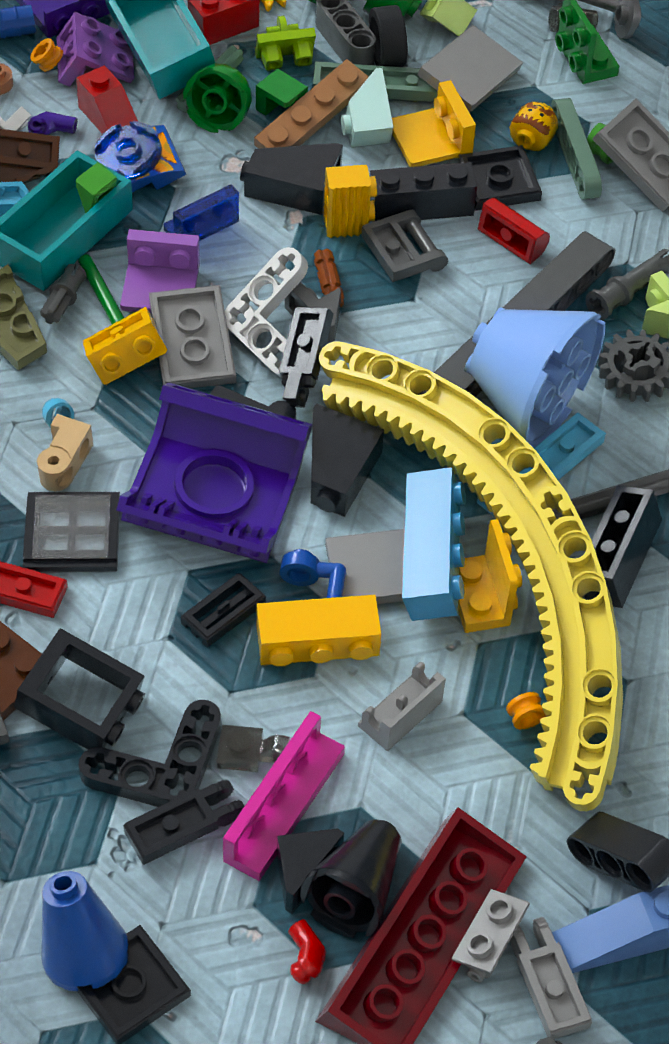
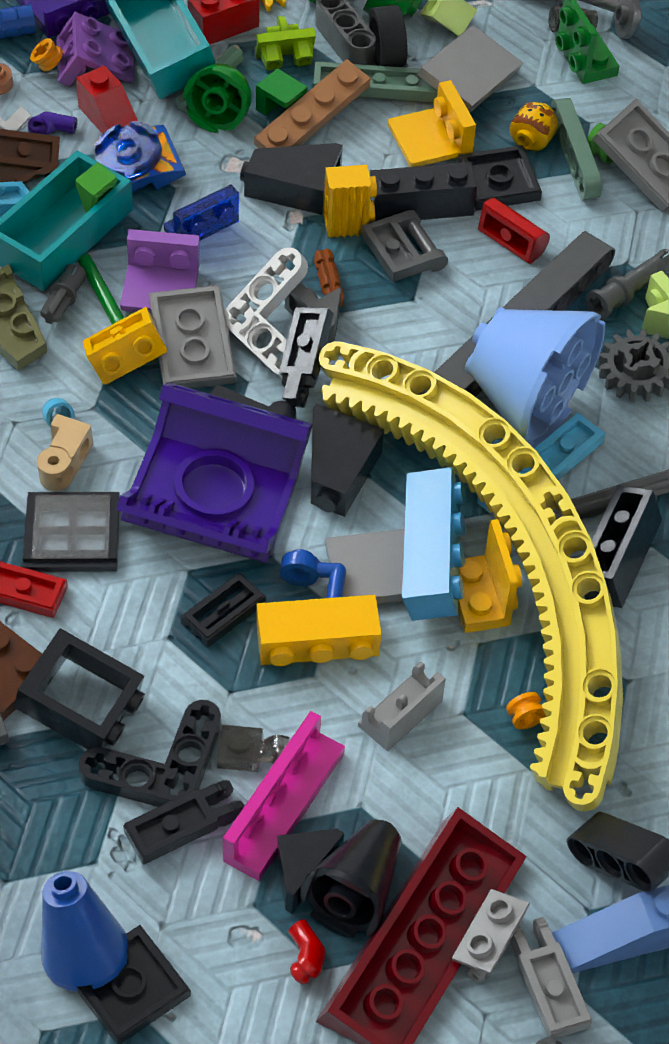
(368, 113): light aqua slope -> none

